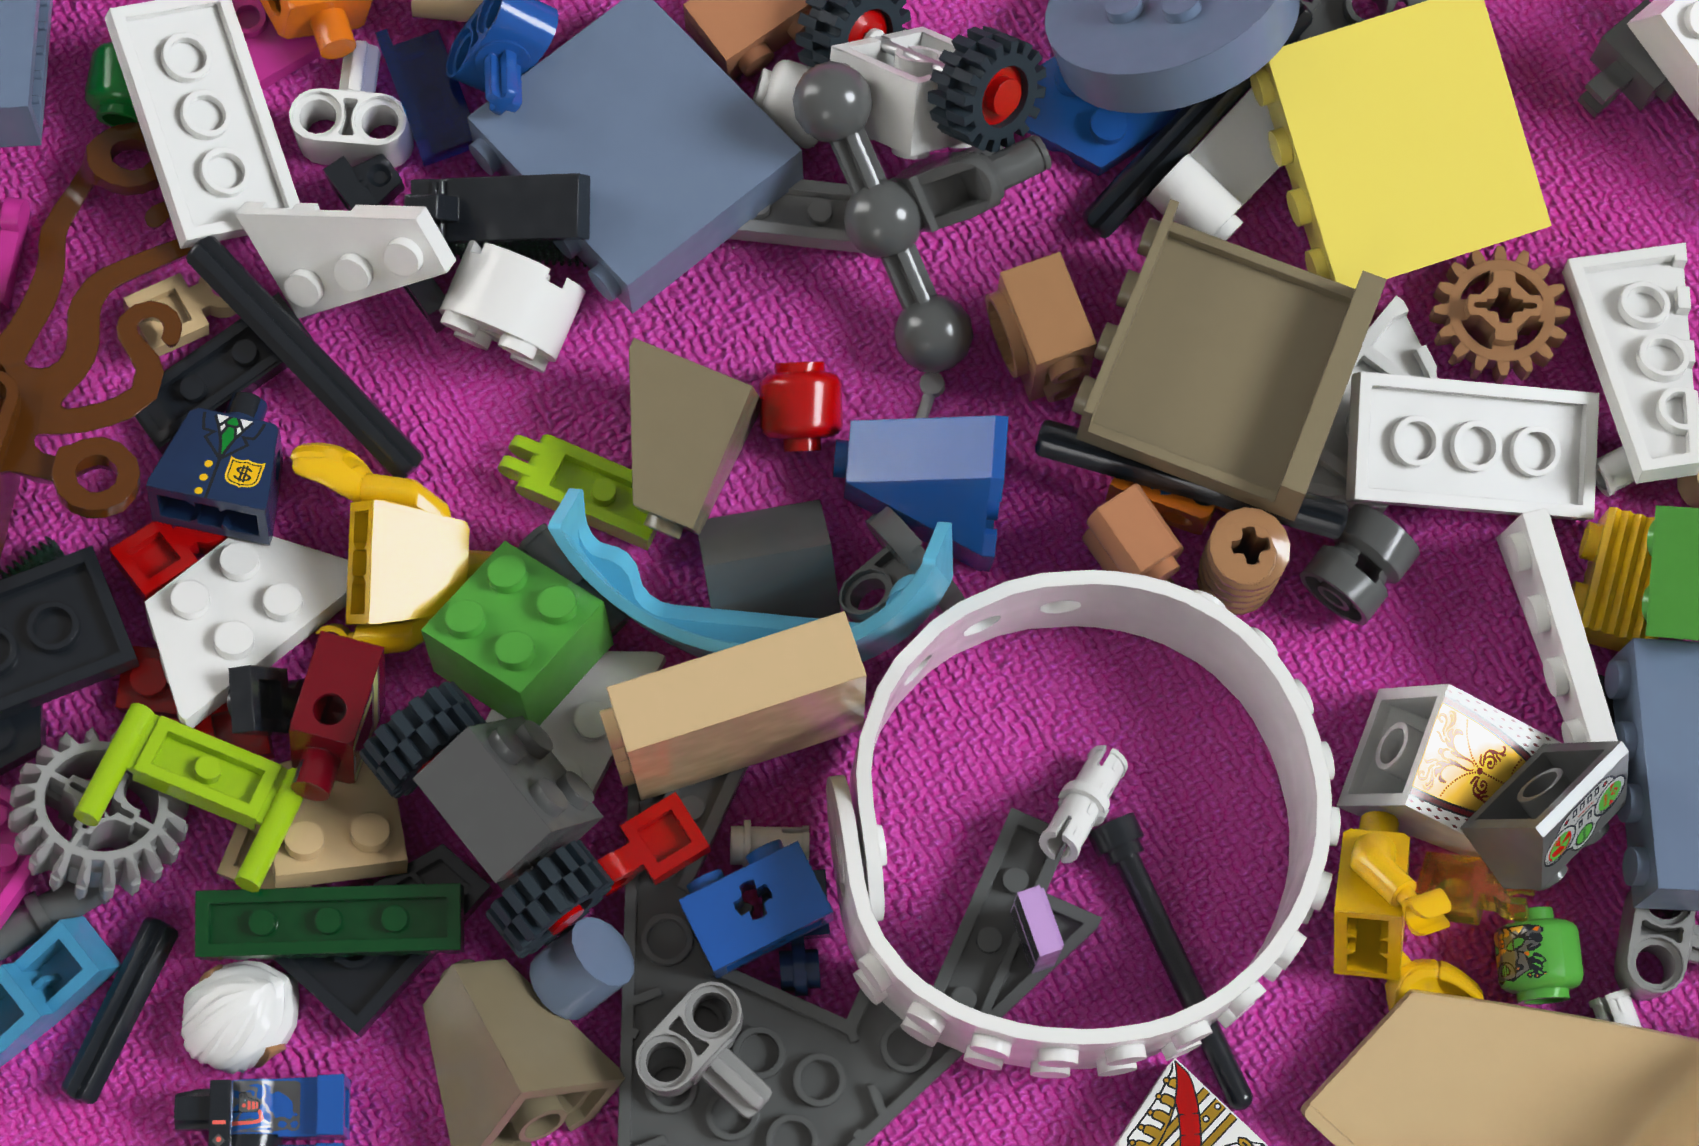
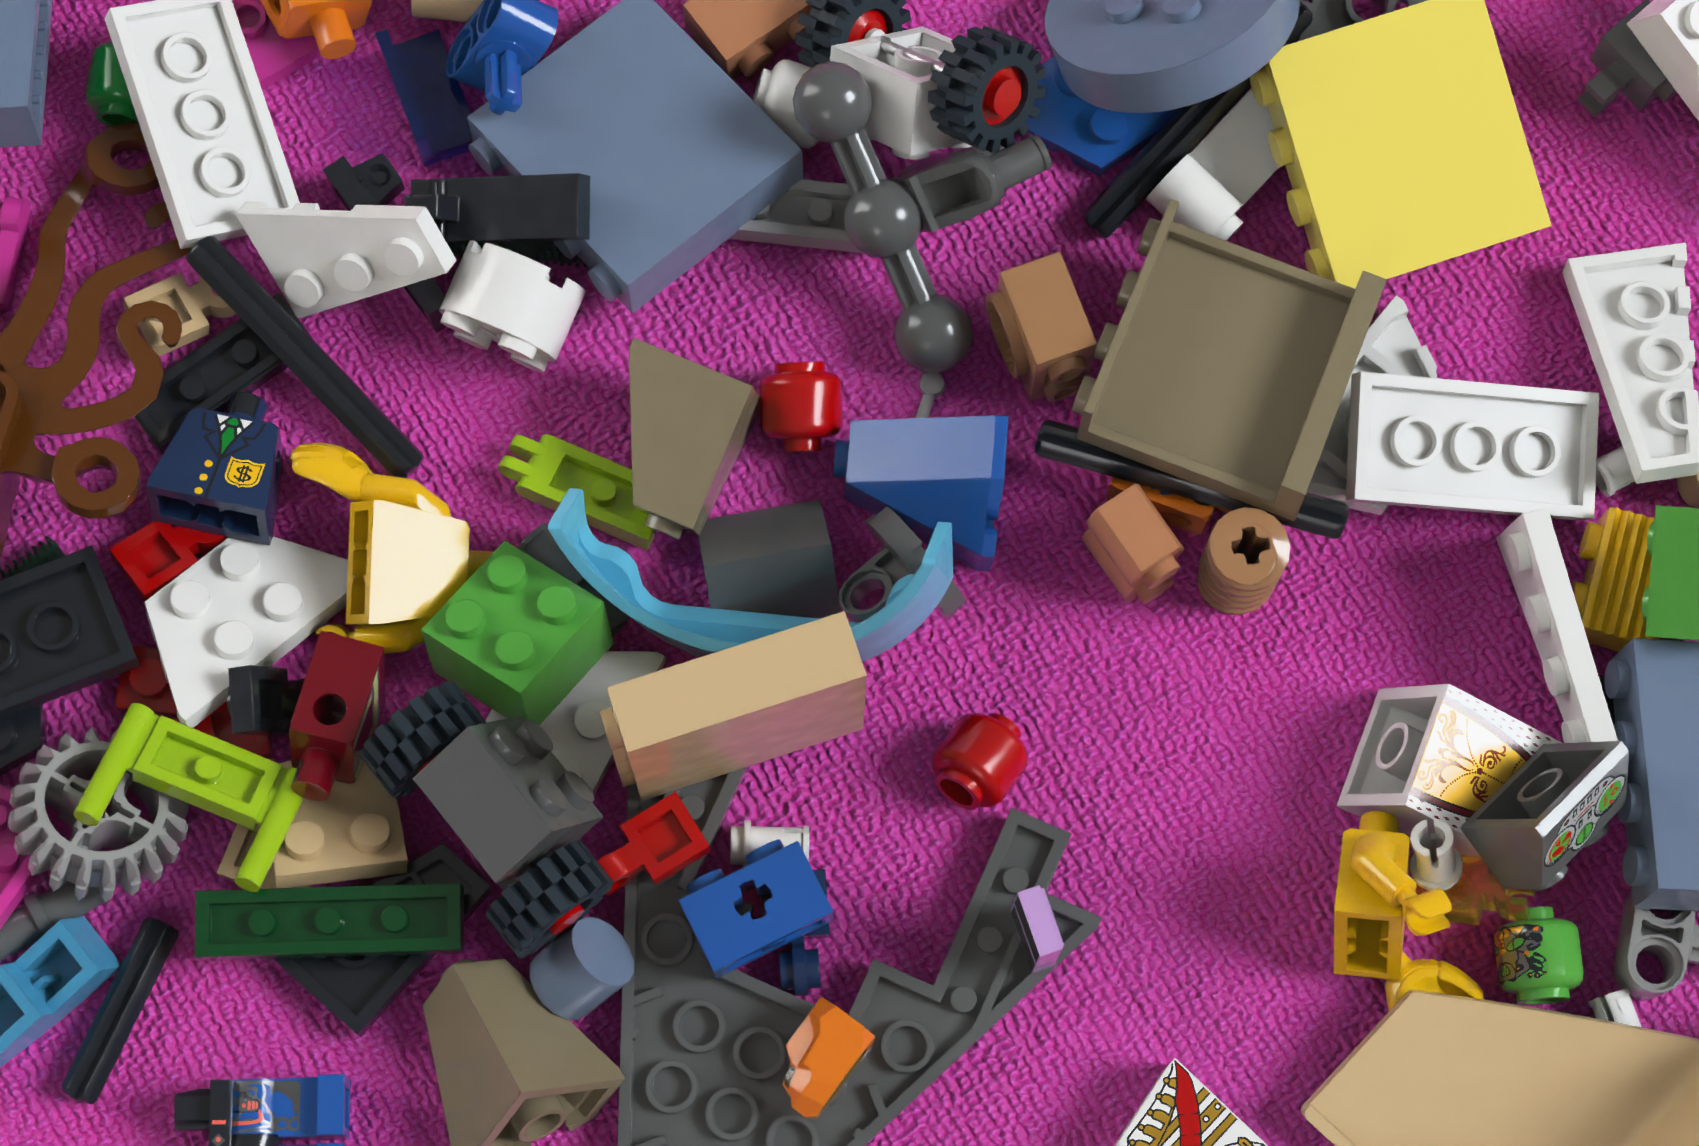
(240, 1015): white hair -> none
(356, 113): white beam -> none
(705, 1052): light grey beam -> none
(823, 1057): none -> orange rock
(979, 760): none -> red head
(1083, 804): white pin -> none
(1121, 847): black piece -> none
(1139, 605): white piece -> none
(1355, 570): dark grey wheel -> none
(1434, 858): none -> white pin
(1520, 298): medium nougat gear -> none

